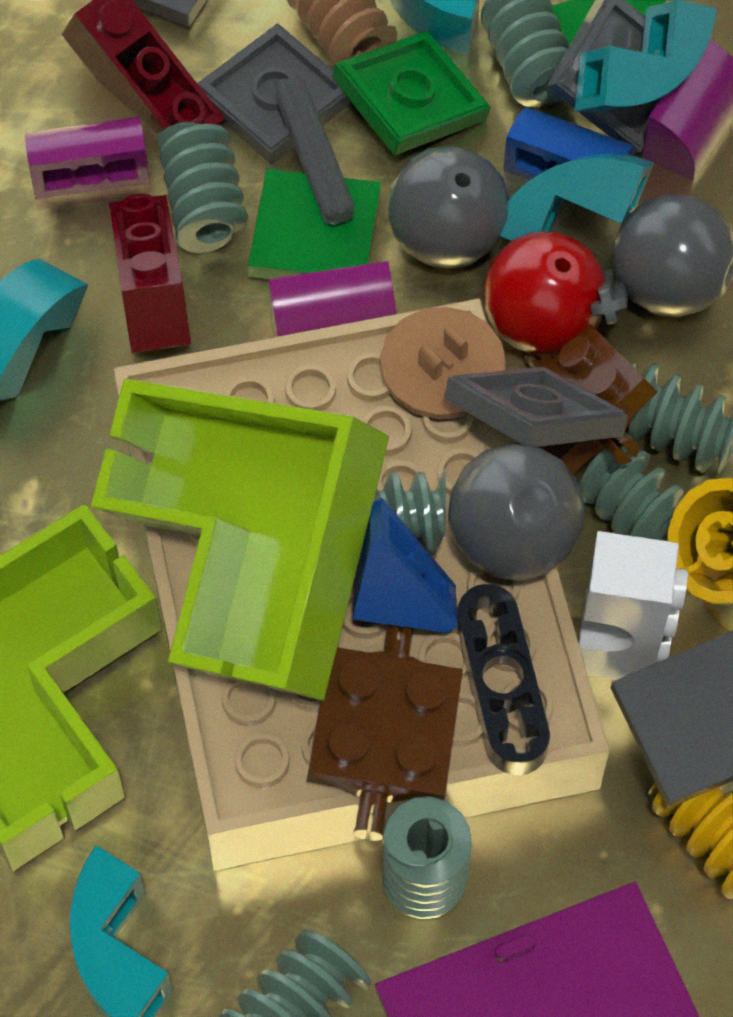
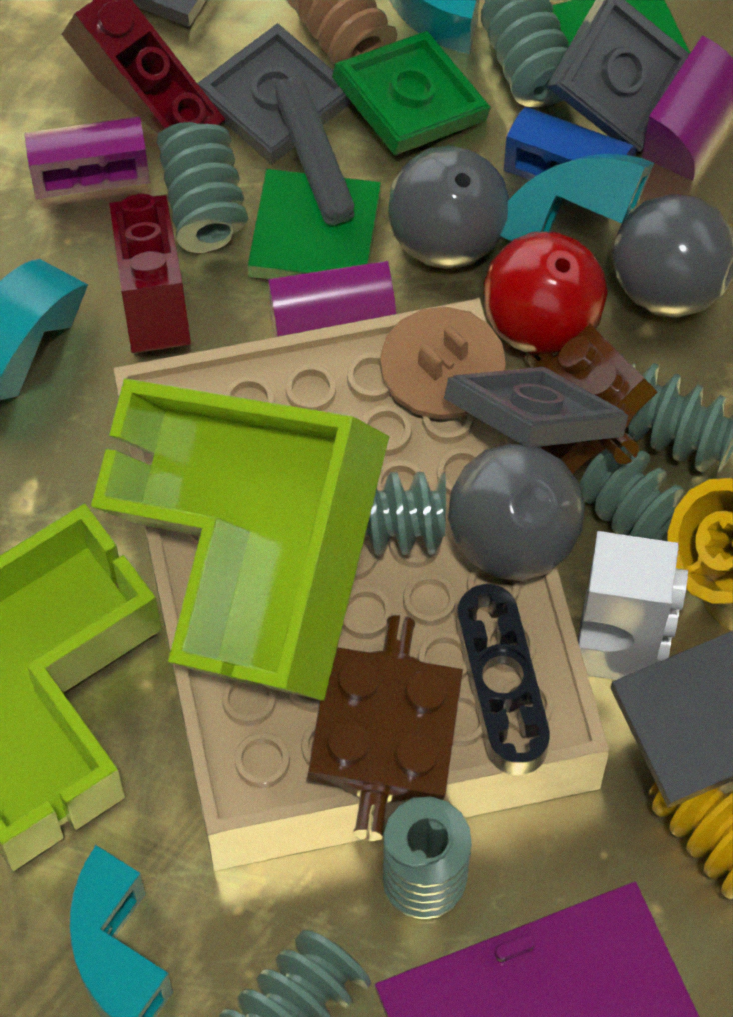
(400, 579): blue slope -> none
(612, 298): dark grey axle -> none
(671, 49): teal brick -> none

